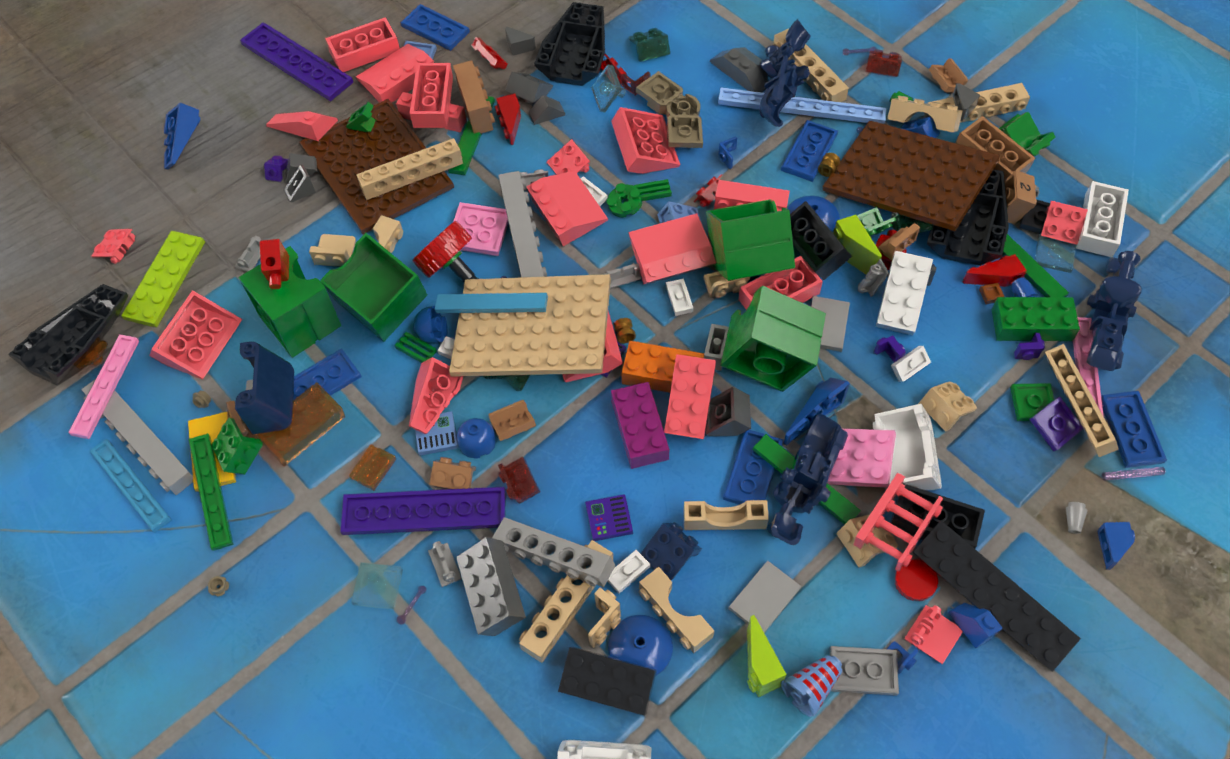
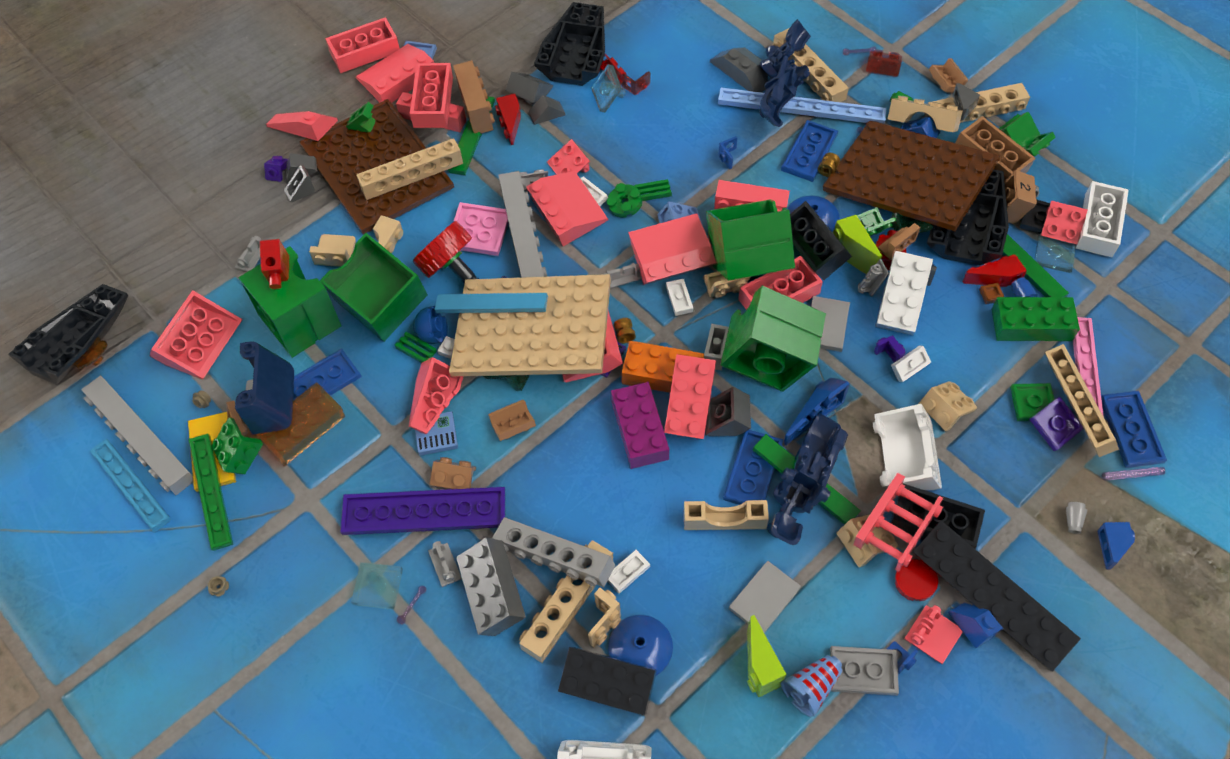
(103, 387): bright pink tile -> none
(114, 244): coral hinge -> none
(163, 279): lime plate -> none
(179, 127): blue wedge -> none
(297, 61): dark purple plate -> none
(372, 467): clear orange plate -> none
(435, 27): blue tile -> none
(476, 438): blue cylinder -> none
(489, 53): red hinge -> none
(519, 41): dark grey slope -> none
(519, 480): clear red bracket -> none
(609, 517): dark purple tile -> none
(643, 141): coral slope -> none
(650, 44): clear green bracket -> none
(670, 549): dark blue bracket -> none
(682, 112): dark tan plate -> none
(691, 629): tan arch -> none
(705, 195): red hinge -> none
(865, 459): bright pink plate -> none
(1030, 350): dark purple bracket -> none
(1112, 308): dark blue piece -> none

